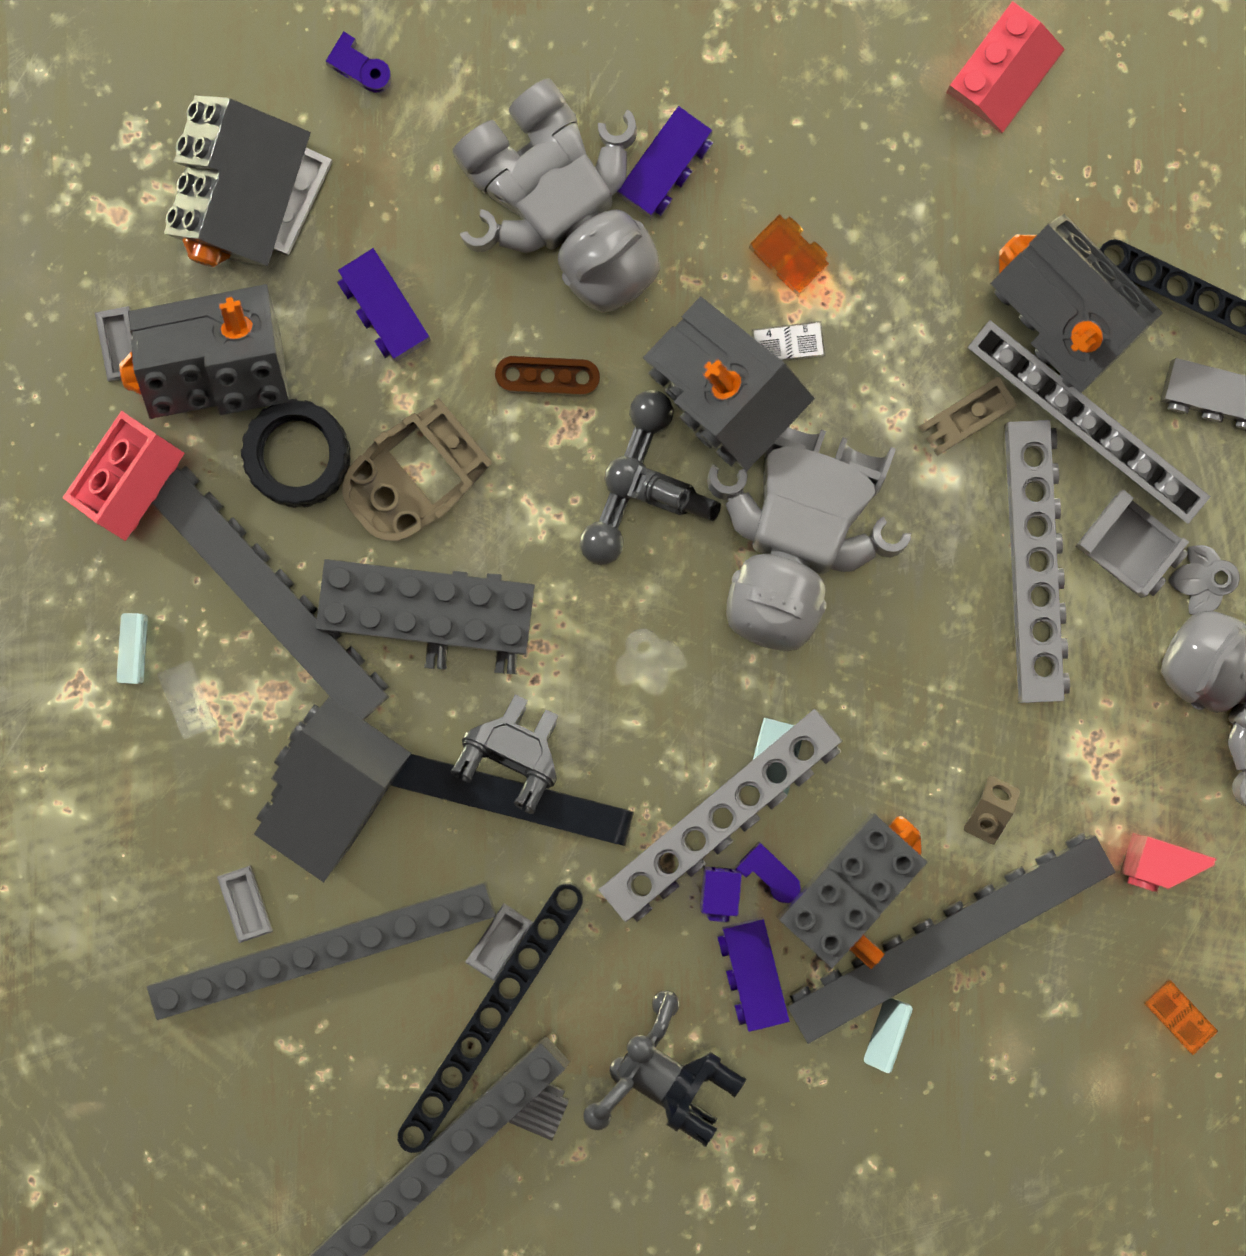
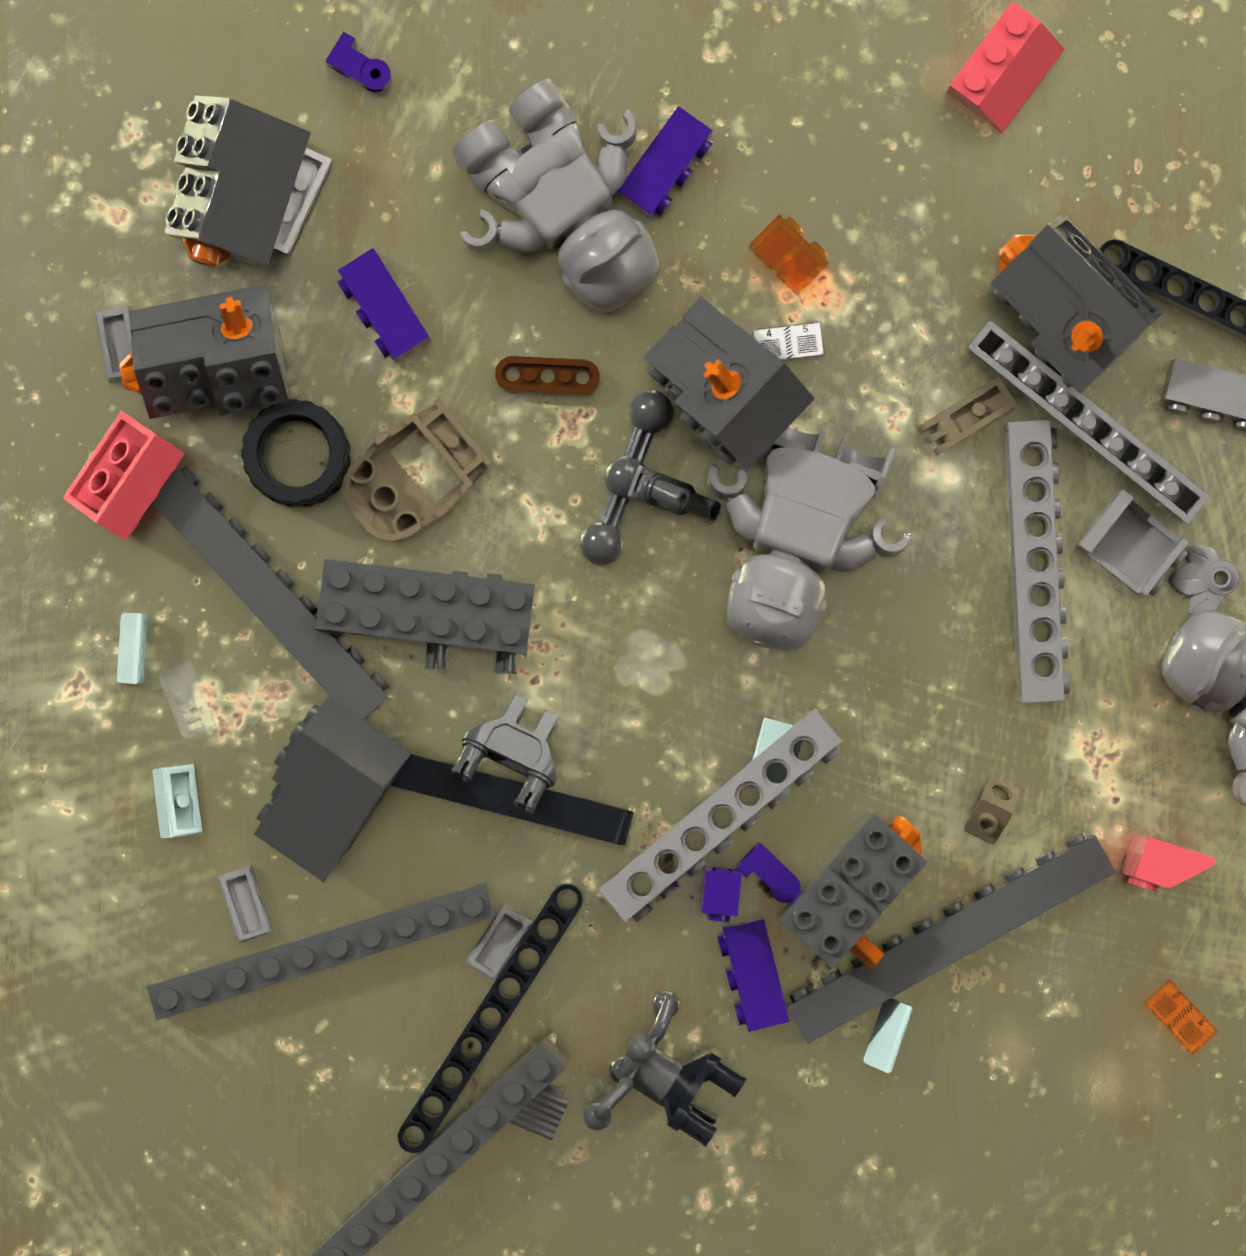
(177, 801): none -> light aqua slope

